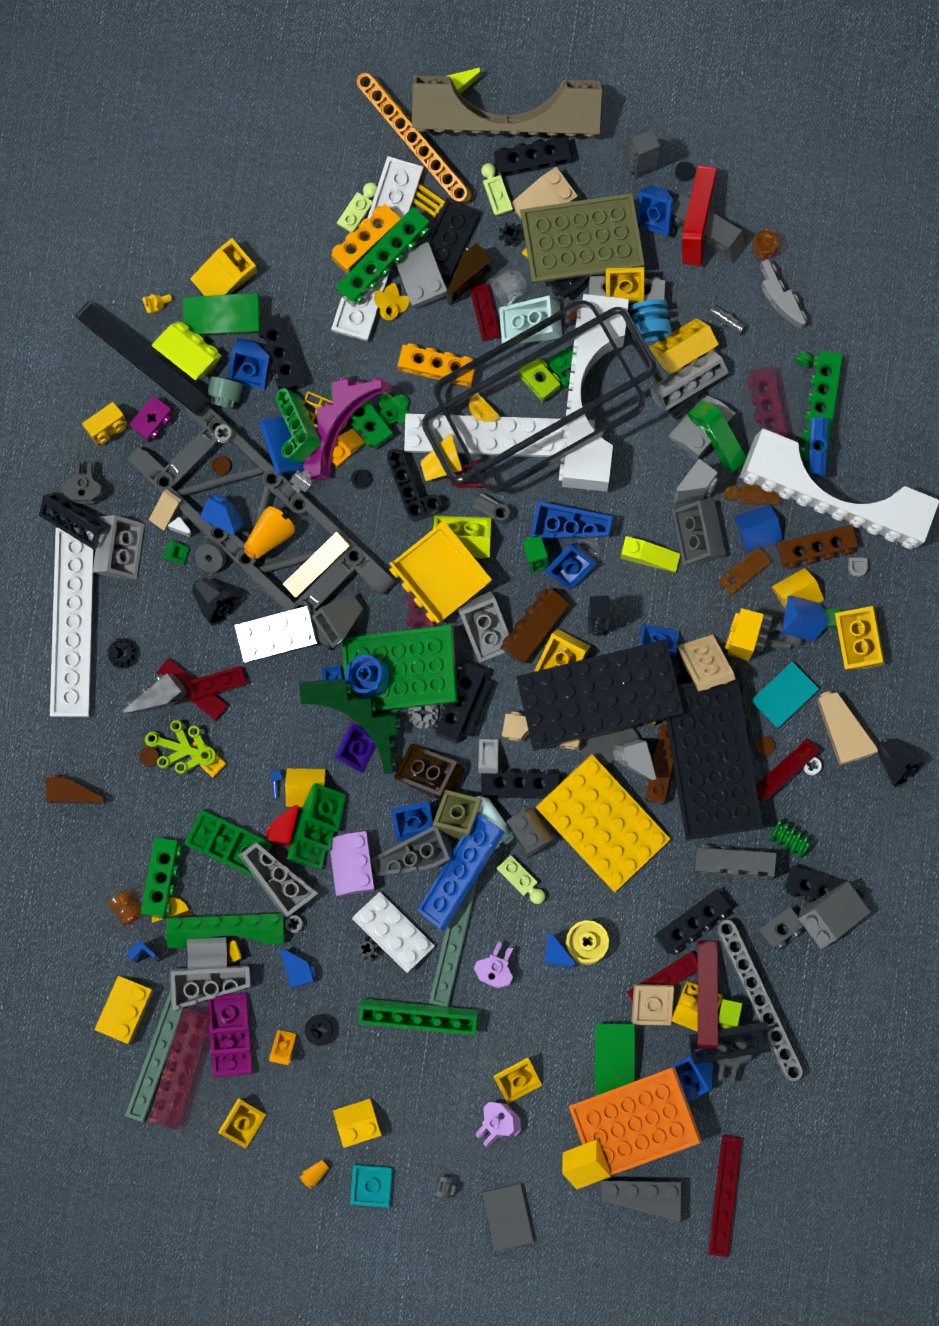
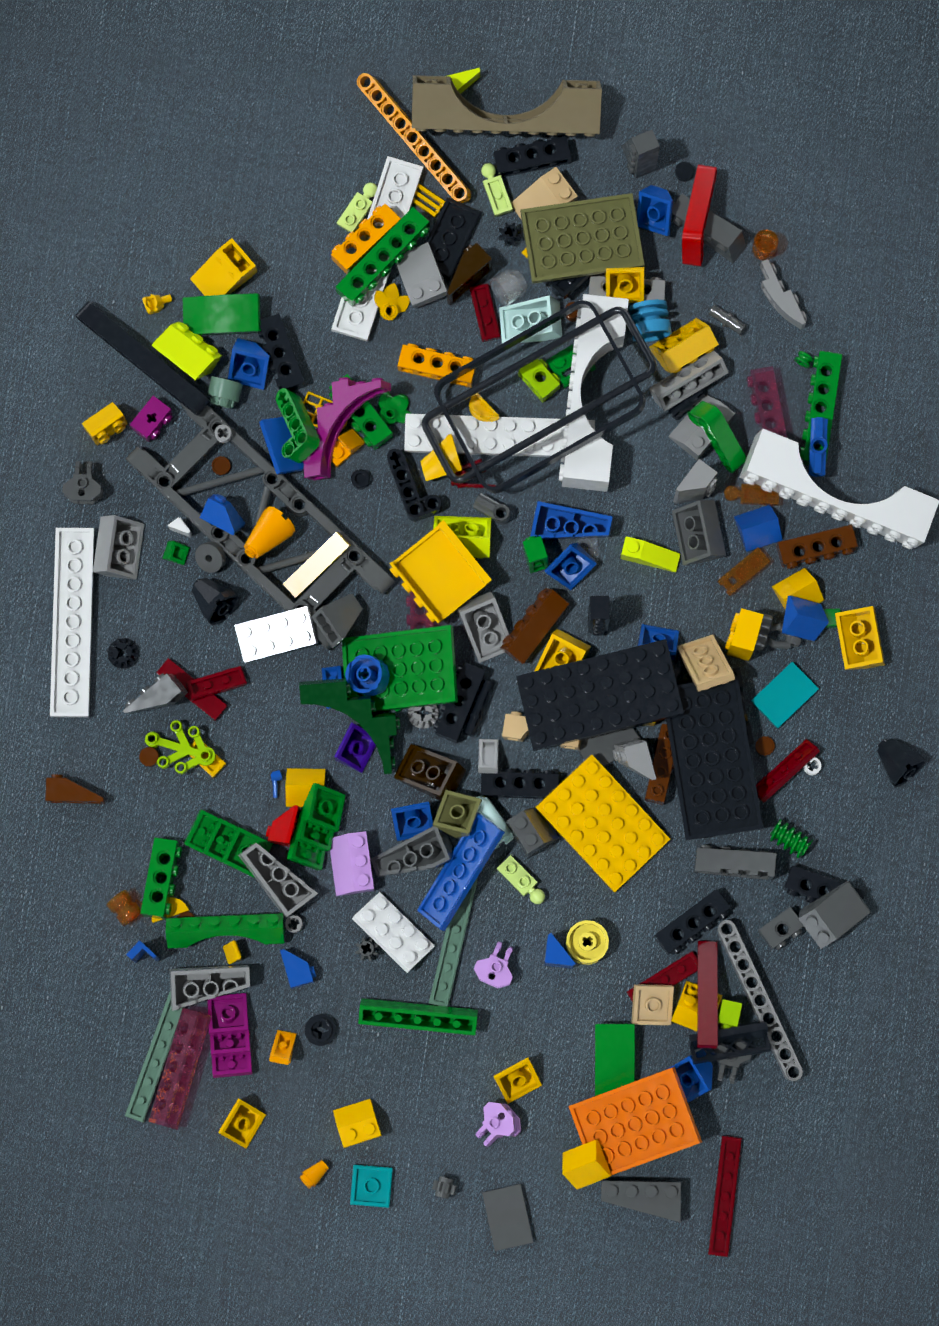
(73, 514): black fence -> none
(124, 1010): yellow slope -> none
(165, 509): tan tile -> none
(207, 953): light grey panel -> none
(301, 481): clear gear -> none
(844, 731): tan slope -> none
(857, 566): light grey tile -> none

